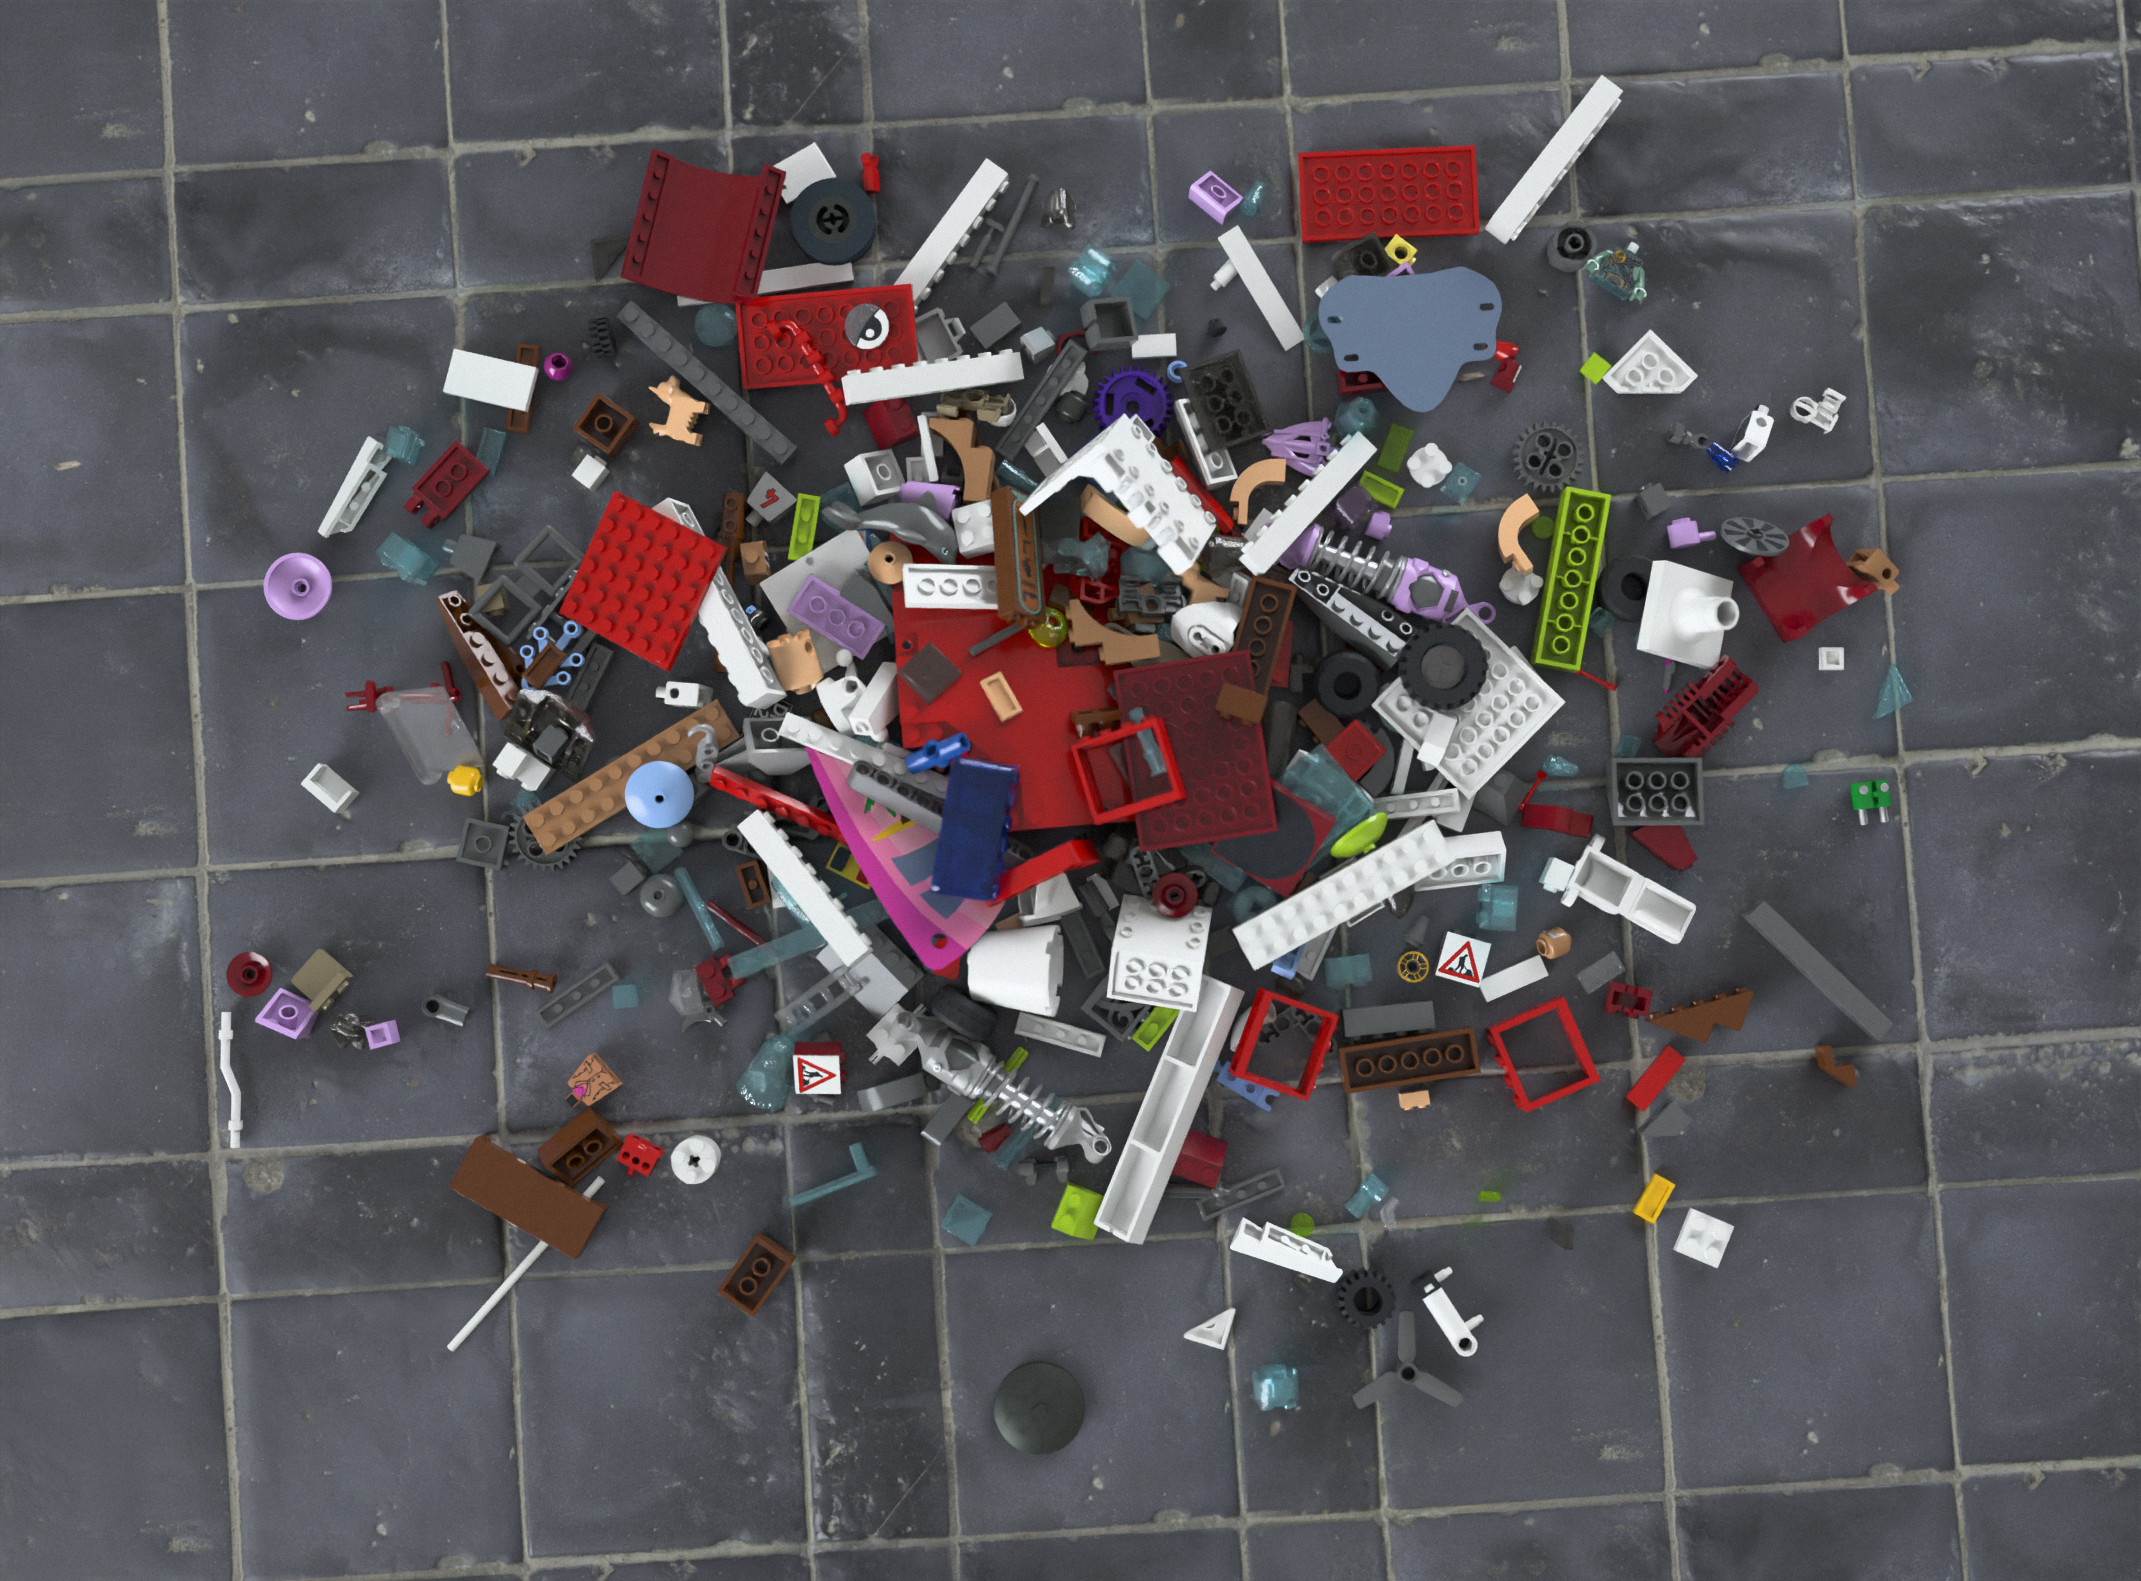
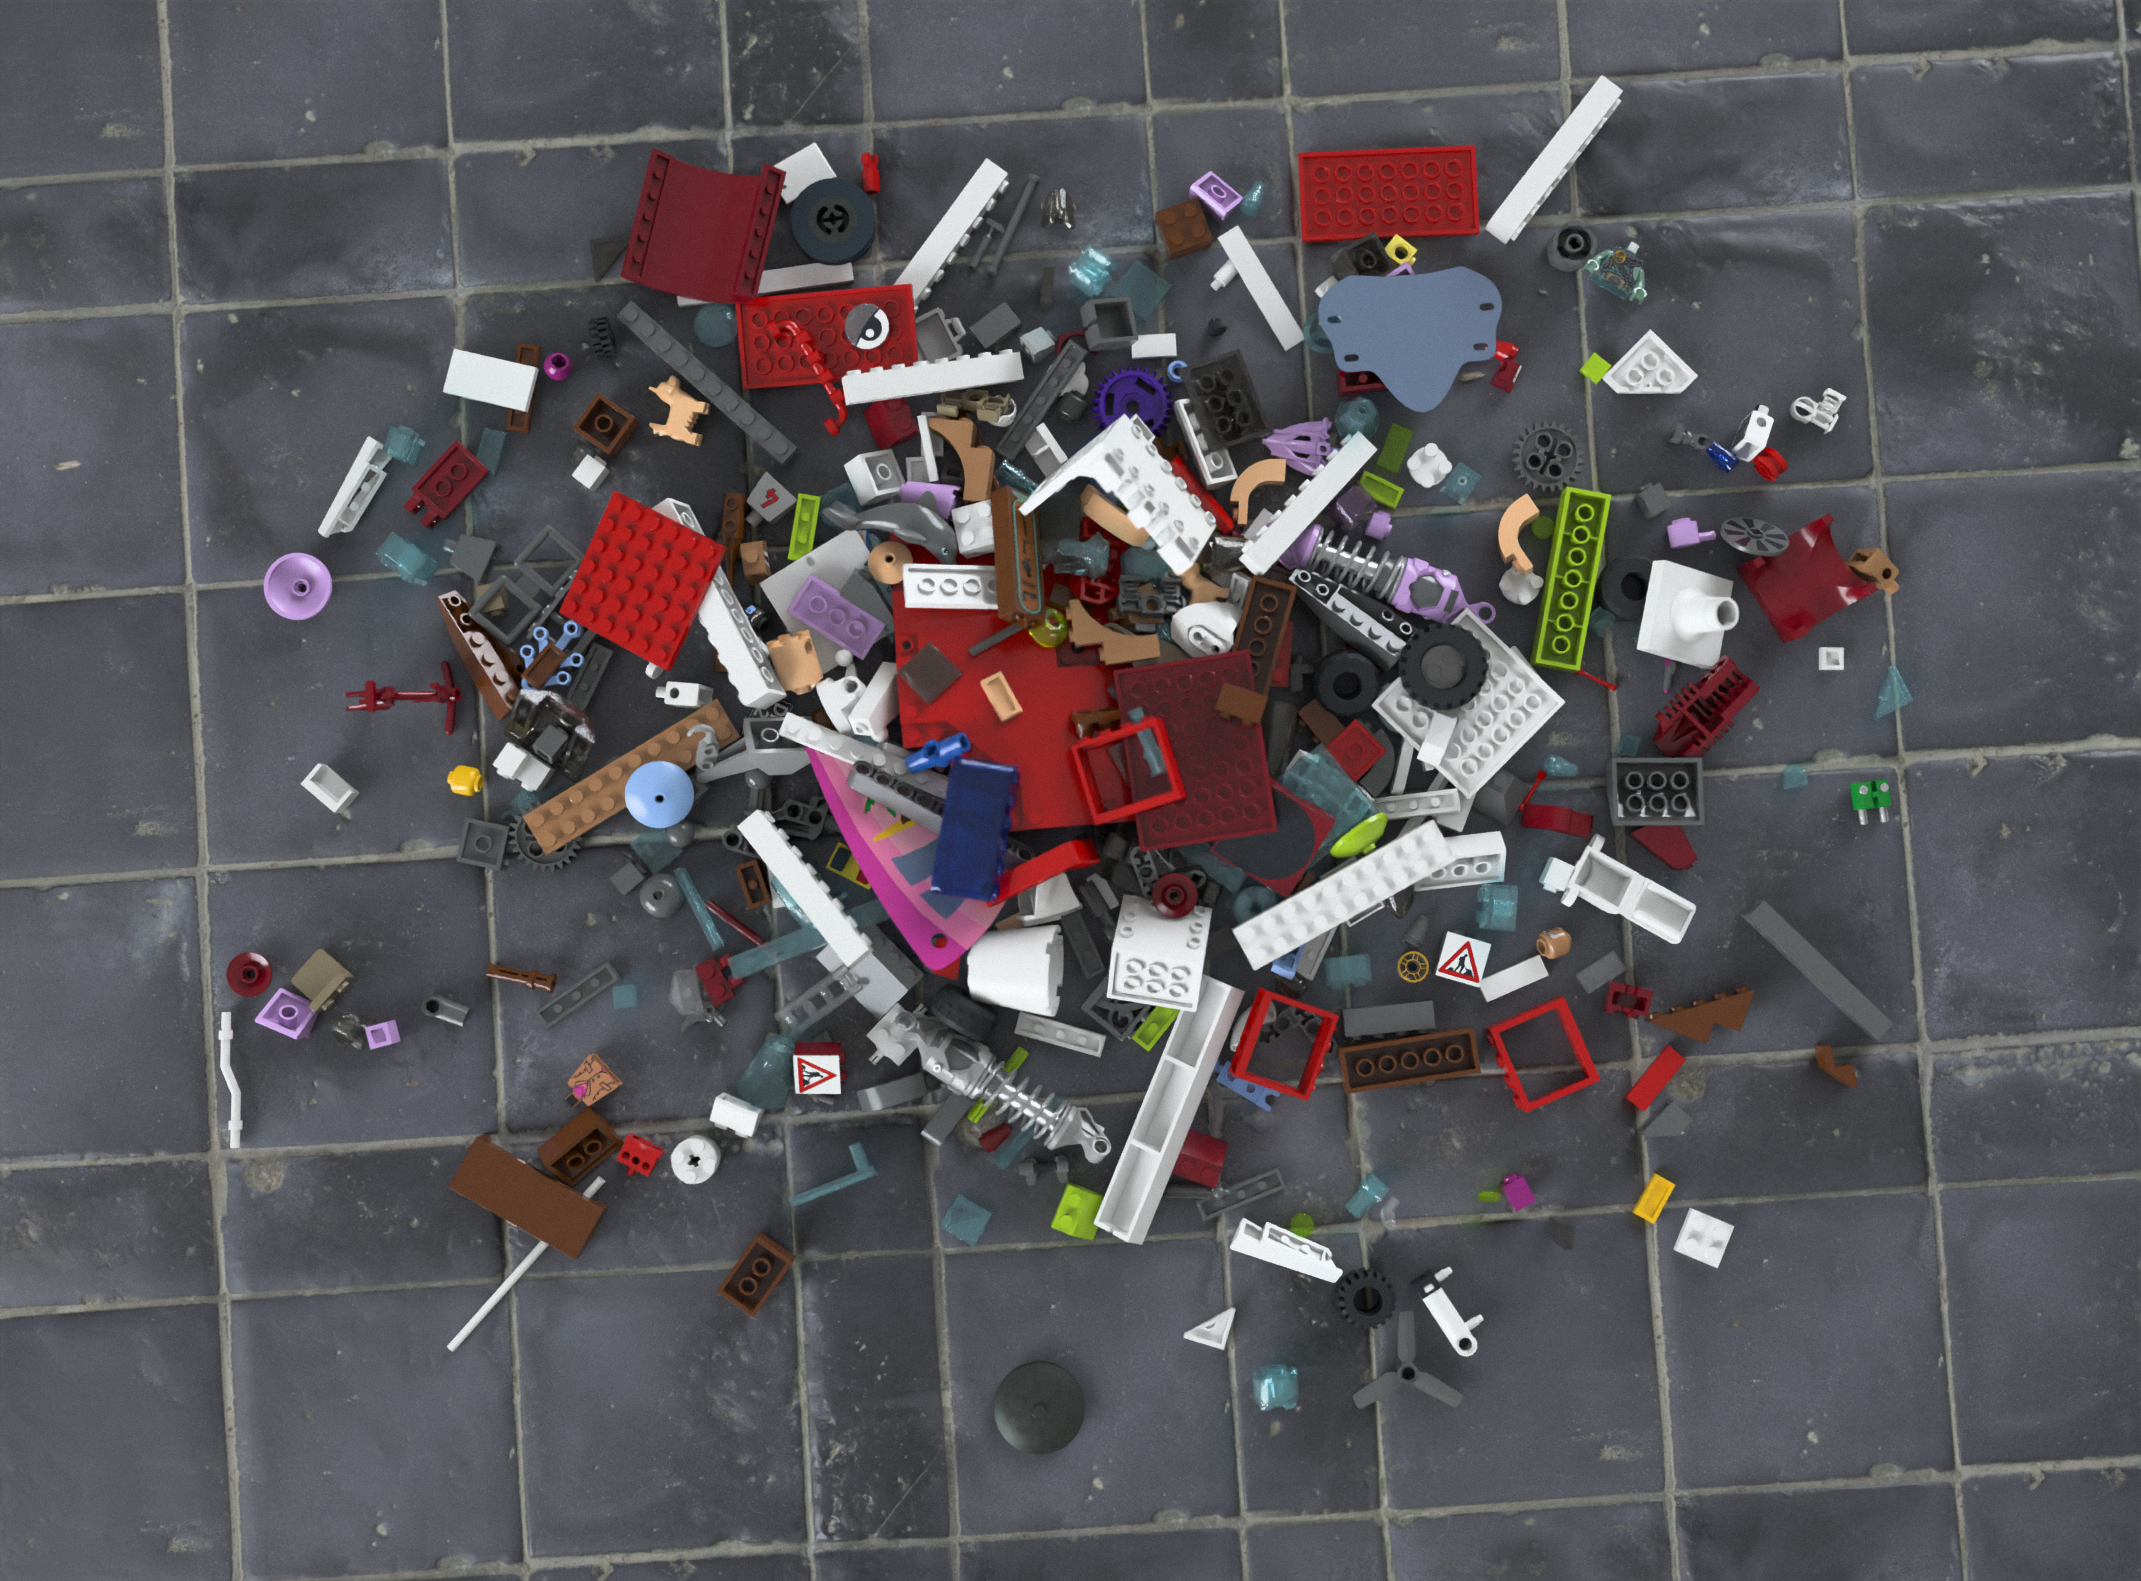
(429, 731): clear door -> none
(653, 670): none -> white tile
(736, 1114): none -> white slope
(776, 802): red plate -> none
(1183, 229): none -> reddish brown brick
(1414, 1098): light nougat piece -> none
(1517, 1191): none -> magenta brick
(1770, 464): none -> red wheel

